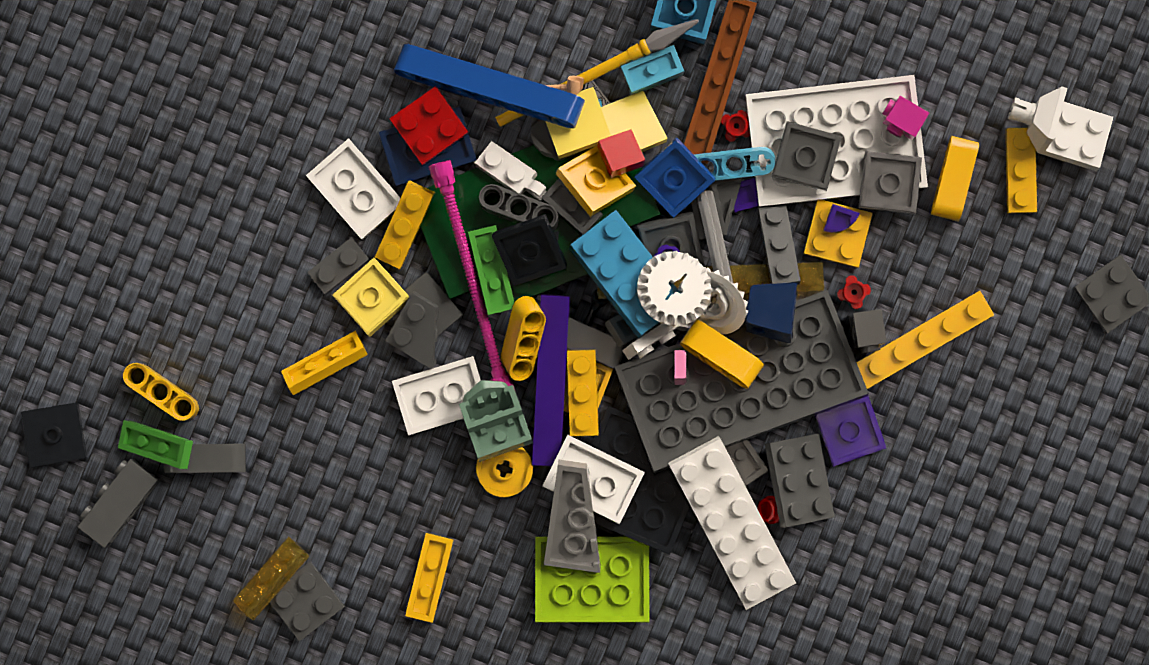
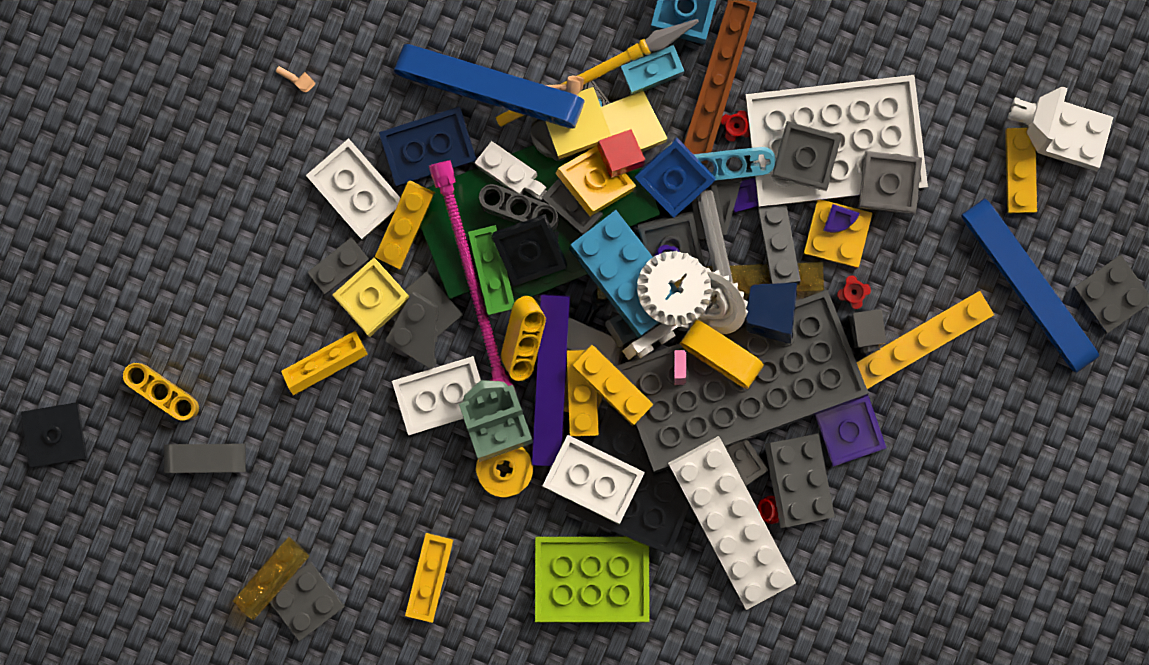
(118, 502): dark grey brick -> none
(155, 444): bright green plate -> none
(304, 82): none -> light nougat hand
(429, 125): red plate -> none
(572, 523): light grey wing -> none
(612, 384): none -> yellow plate
(904, 118): dark pink brick -> none
(955, 178): yellow beam -> none
(1030, 285): none -> blue beam

